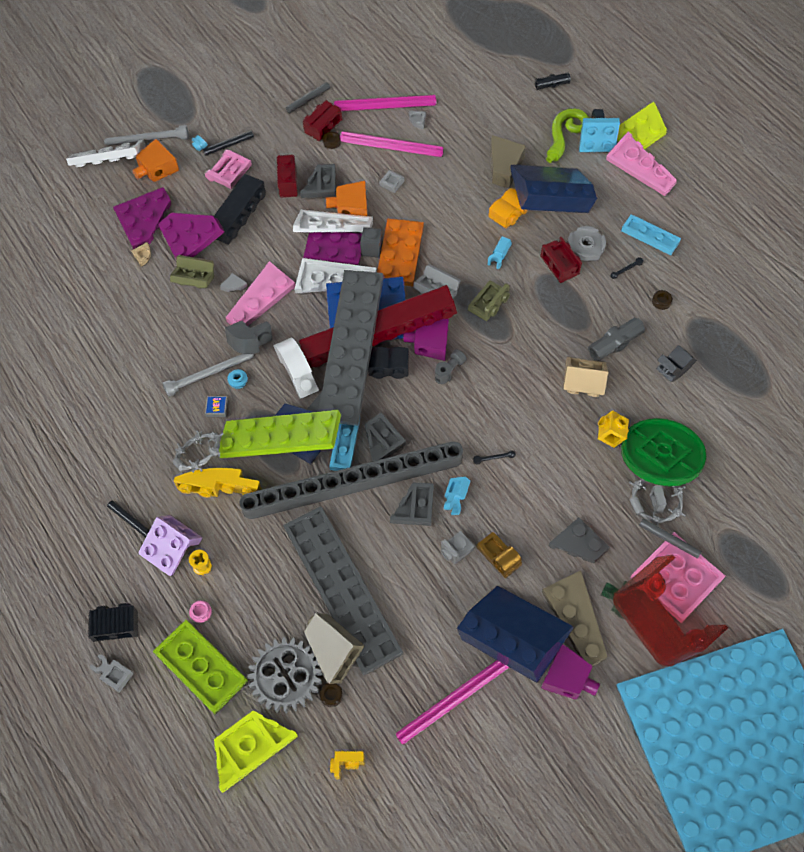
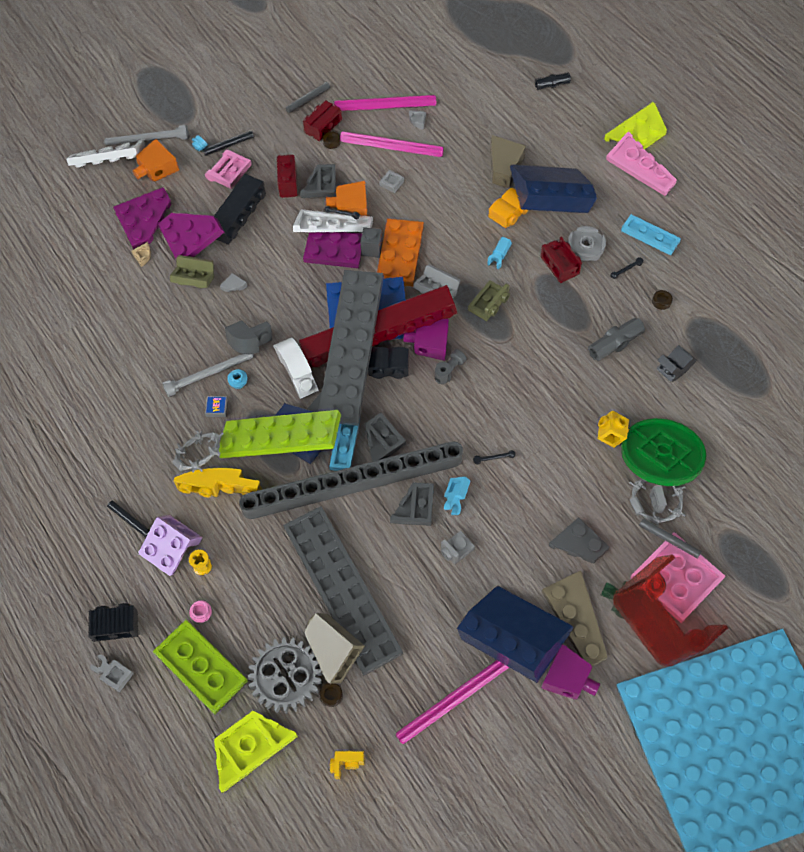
(262, 294): bright pink wing -> none
(316, 273): white wing -> none
(355, 215): none -> black hinge
(503, 558): pearl gold plate -> none
(558, 146): lime plant -> none
(585, 376): tan slope -> none
(598, 133): medium azure plate -> none

